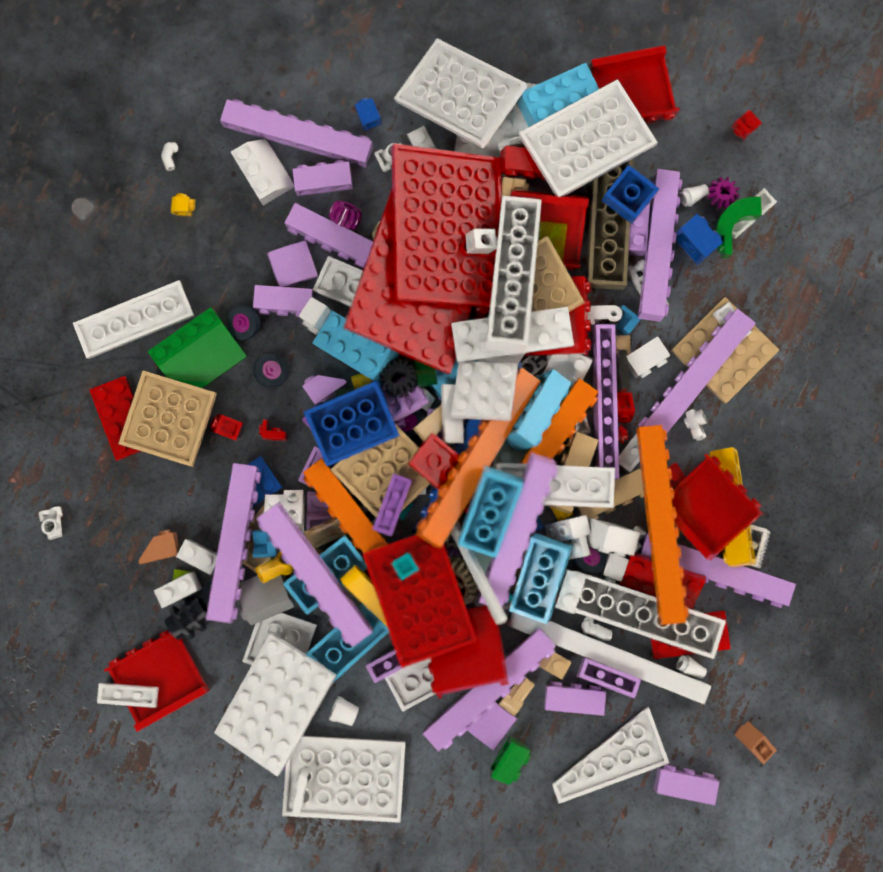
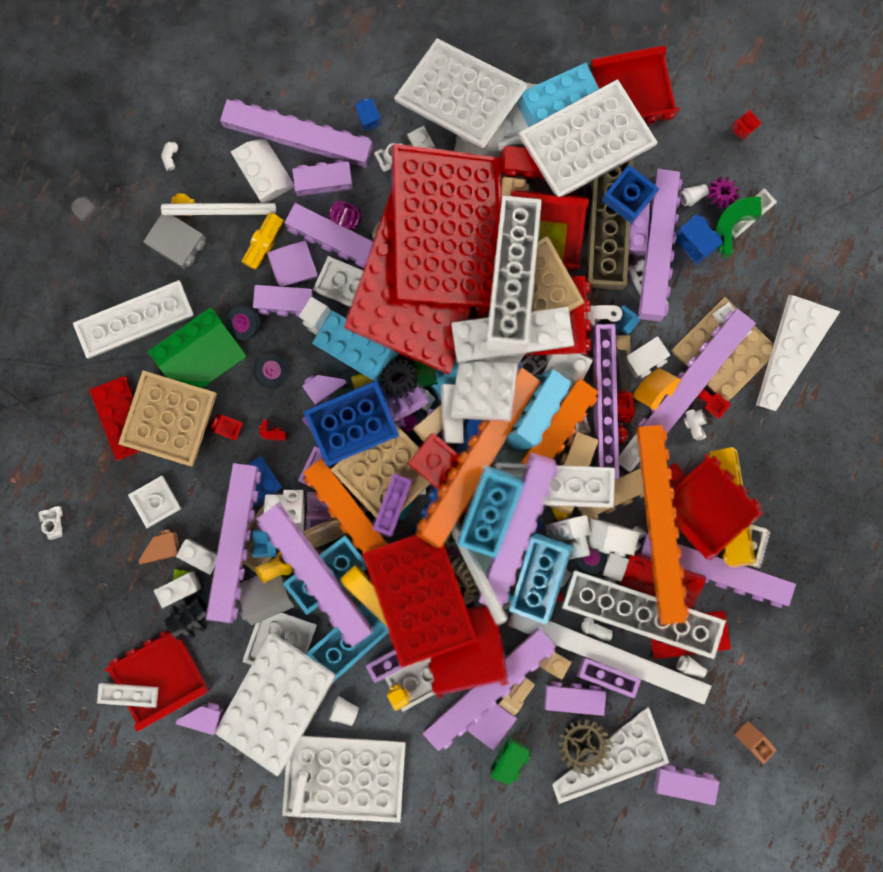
(154, 502): none -> white plate
(175, 240): none -> light grey brick
(204, 718): none -> lavender slope
(218, 209): none -> white axle
(262, 241): none -> yellow piece
(398, 697): none -> yellow plate
(405, 566): teal plate -> none
(474, 242): white brick -> none
(570, 591): white plate -> none
(600, 754): none -> dark tan gear
(655, 387): none -> light orange slope
(714, 404): none -> red plate
(797, 338): none -> white wing

